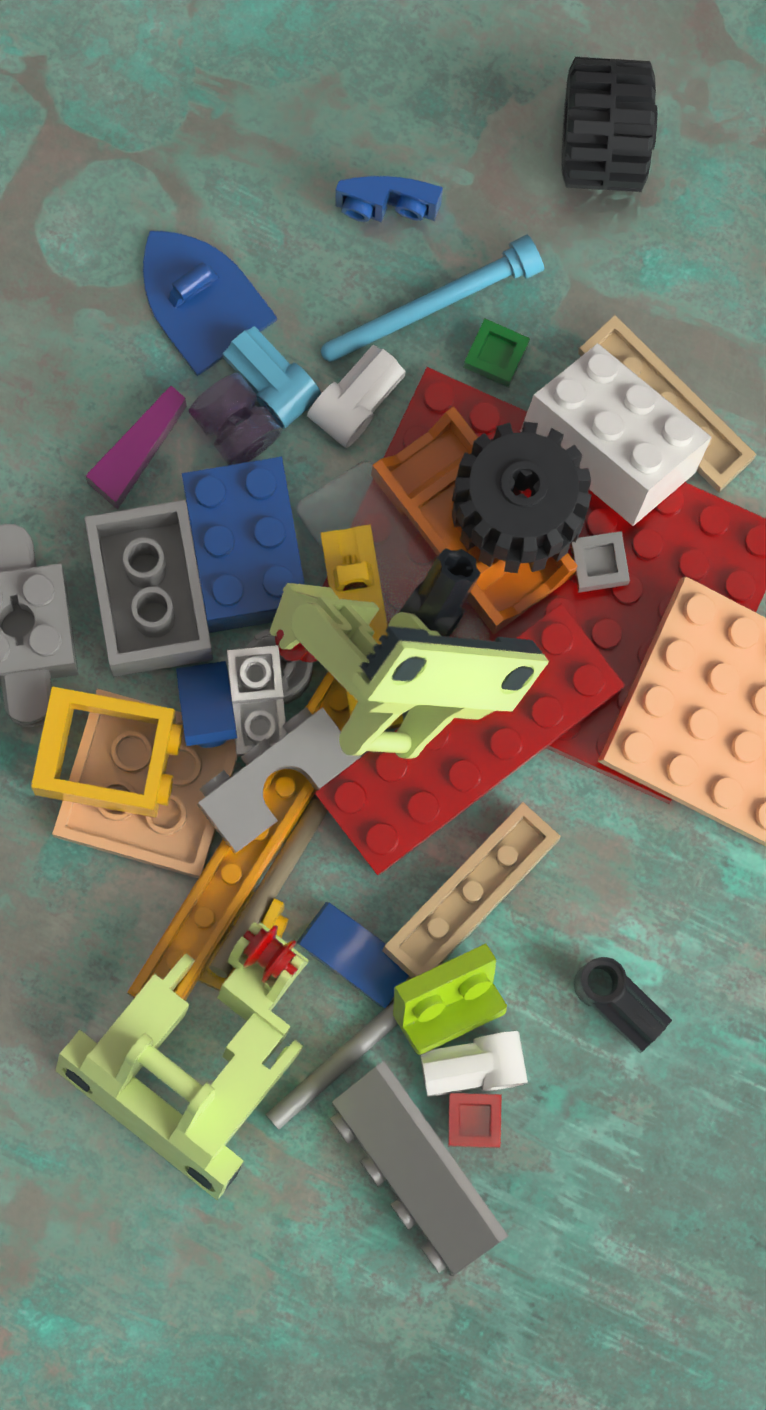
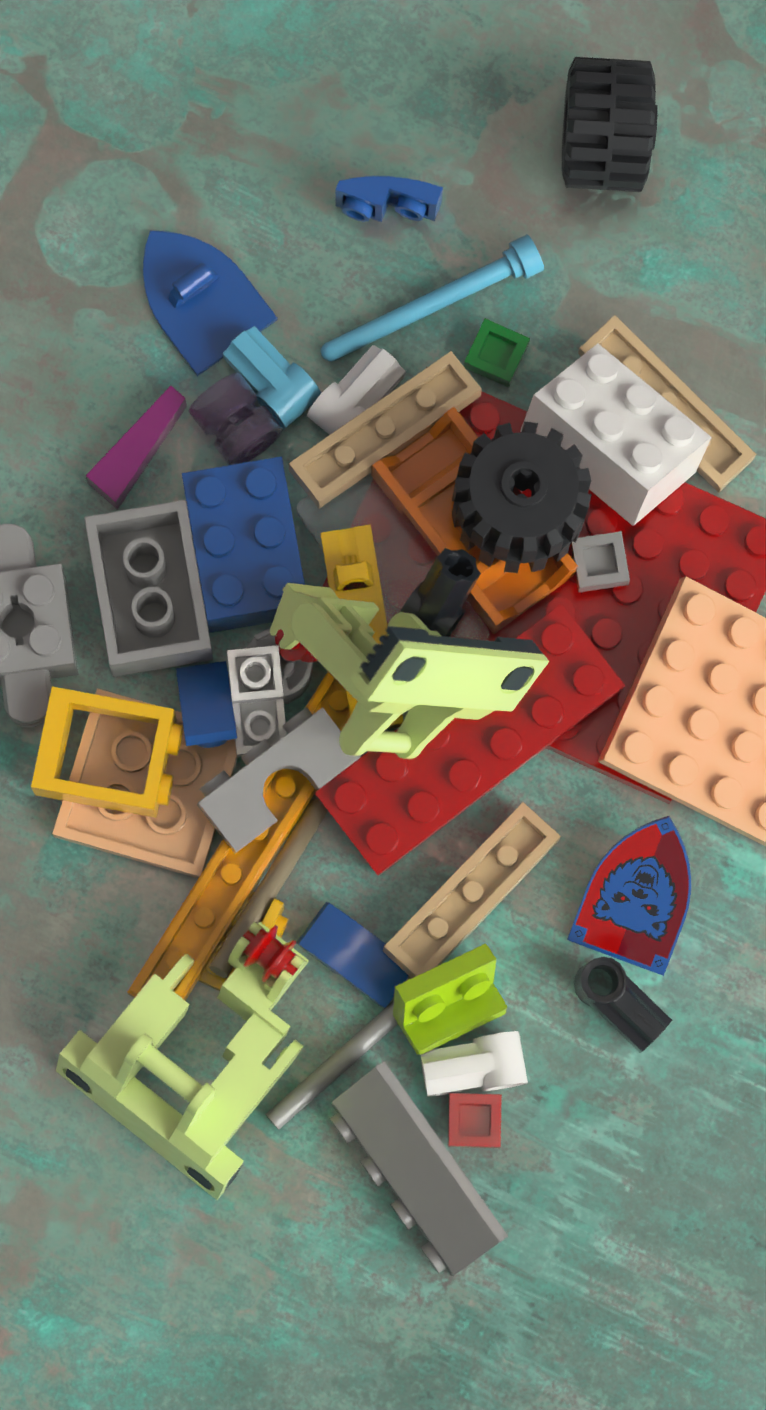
(383, 429): none -> tan plate
(637, 898): none -> shield

